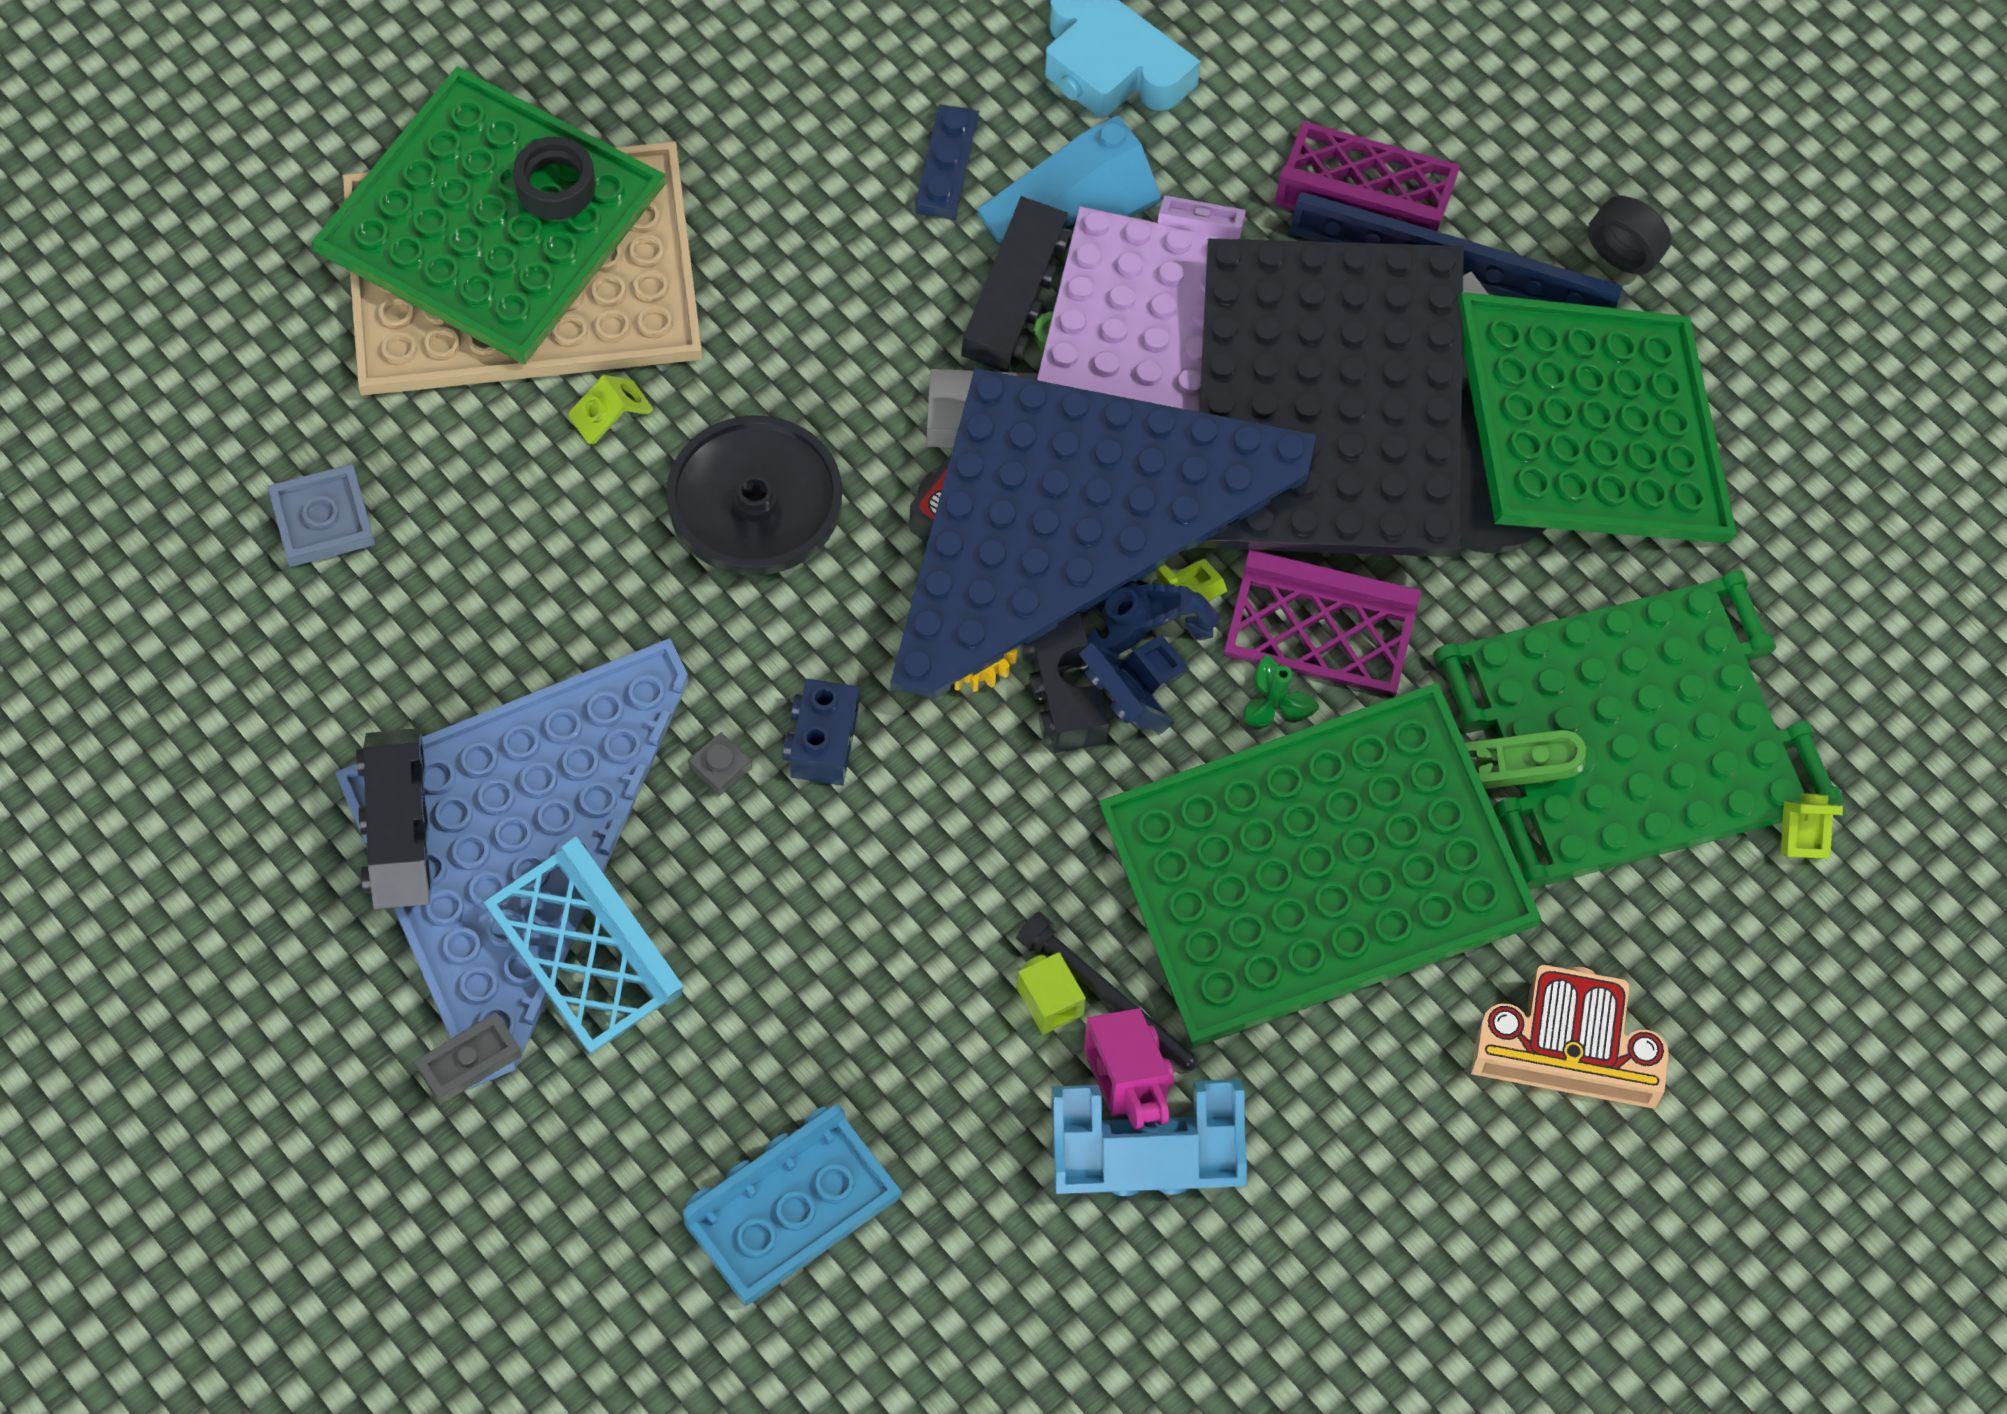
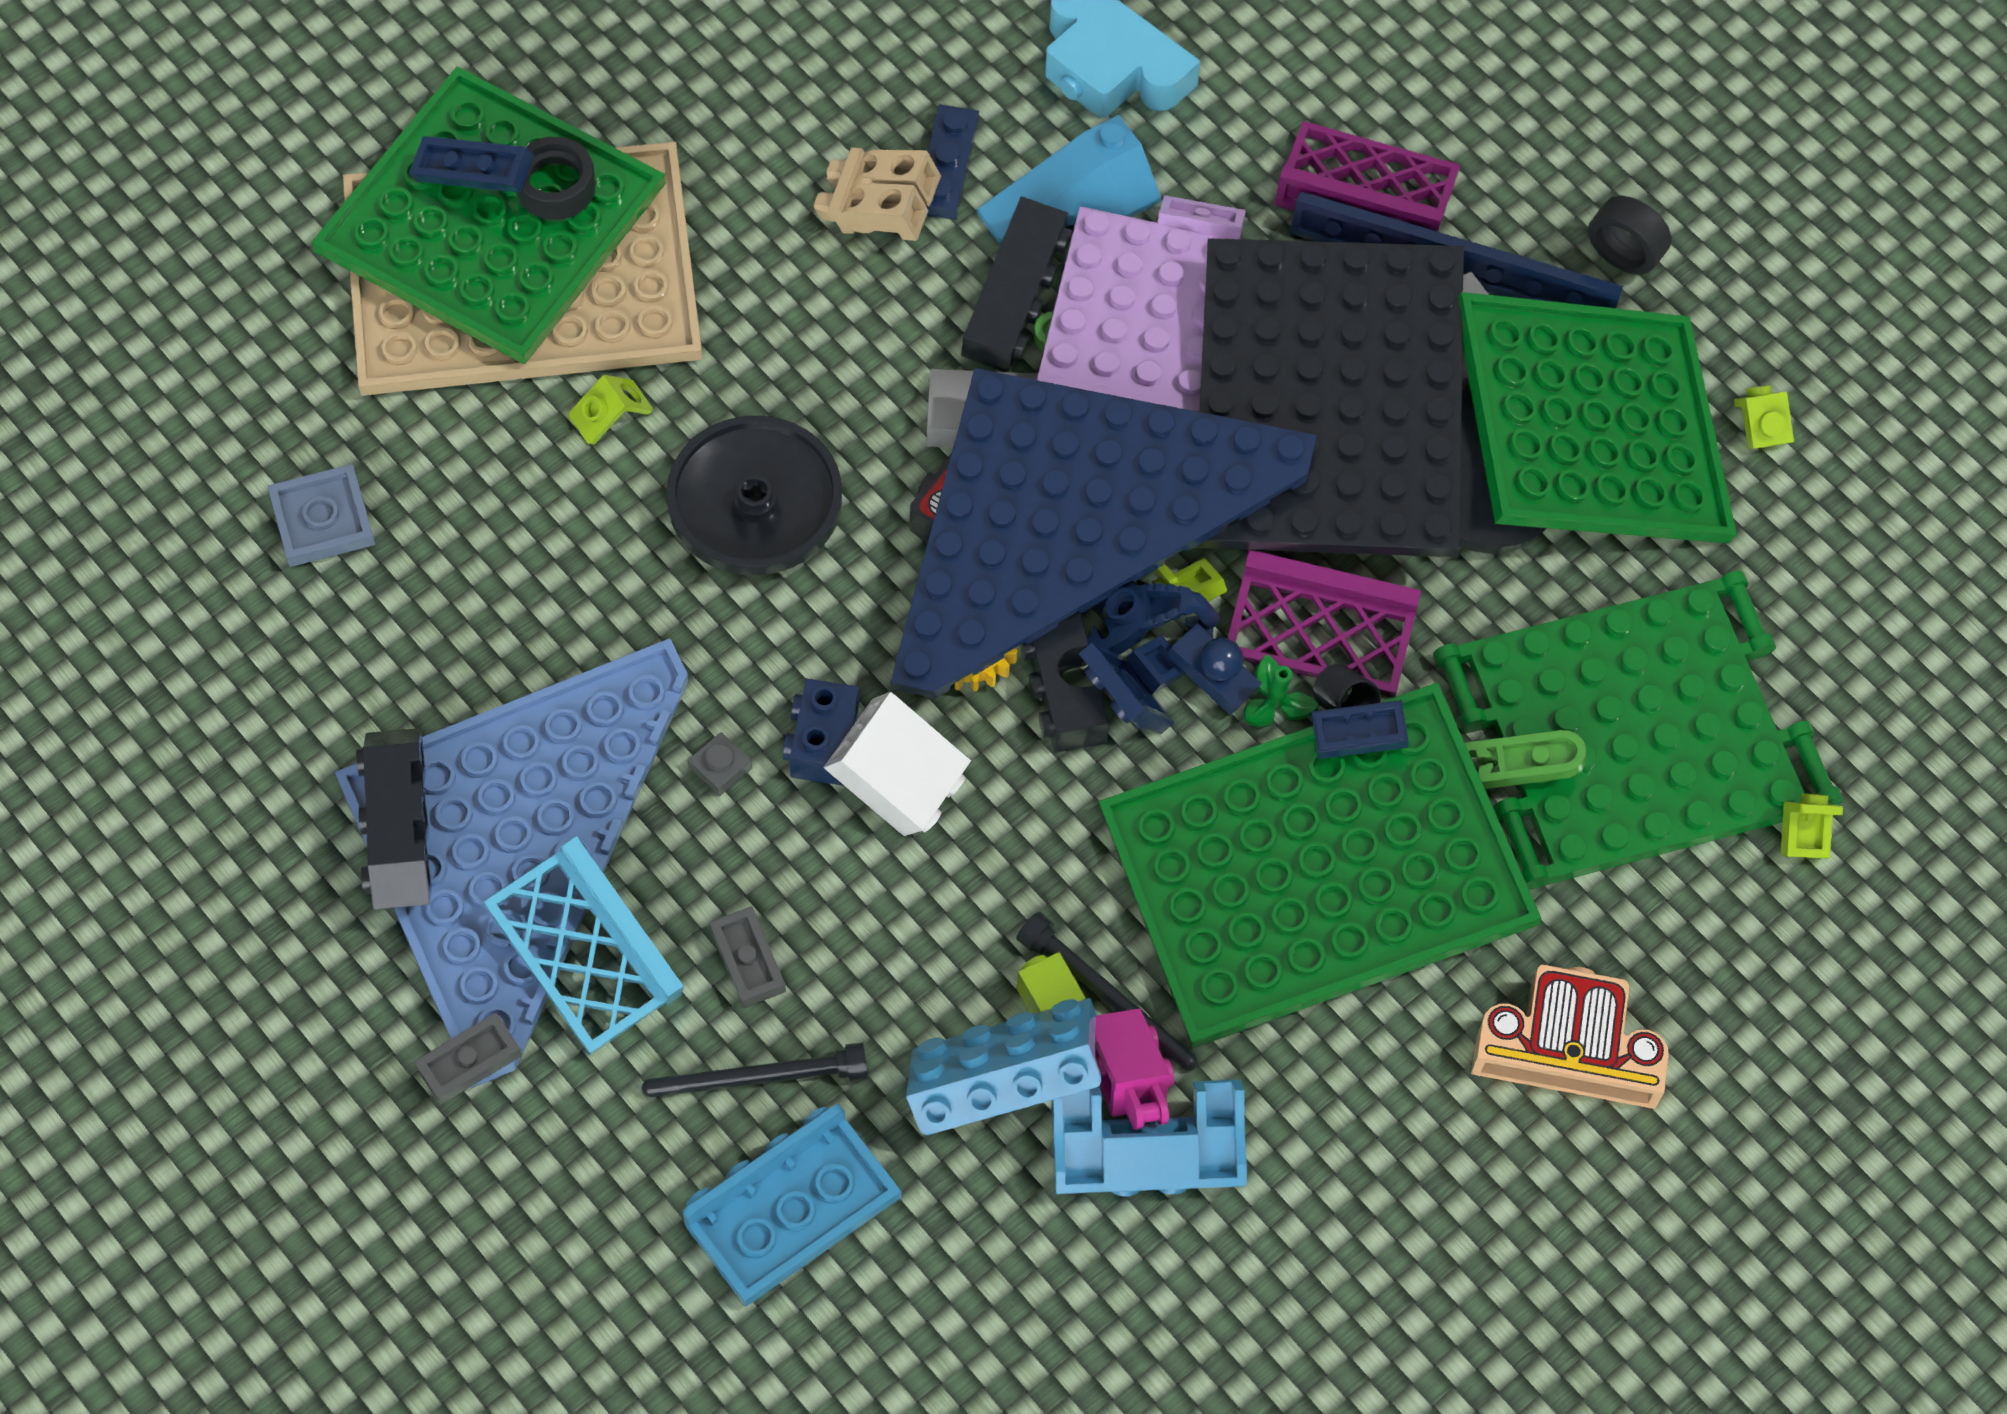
(471, 164): none -> dark blue plate
(747, 957): none -> dark grey plate
(847, 1063): none -> black piece
(880, 191): none -> tan hips
(898, 765): none -> white brick
(1003, 1066): none -> dark azure bracket
(1215, 667): none -> dark blue tile
(1336, 680): none -> black piece
(1360, 729): none -> dark blue plate
(1765, 417): none -> lime bracket

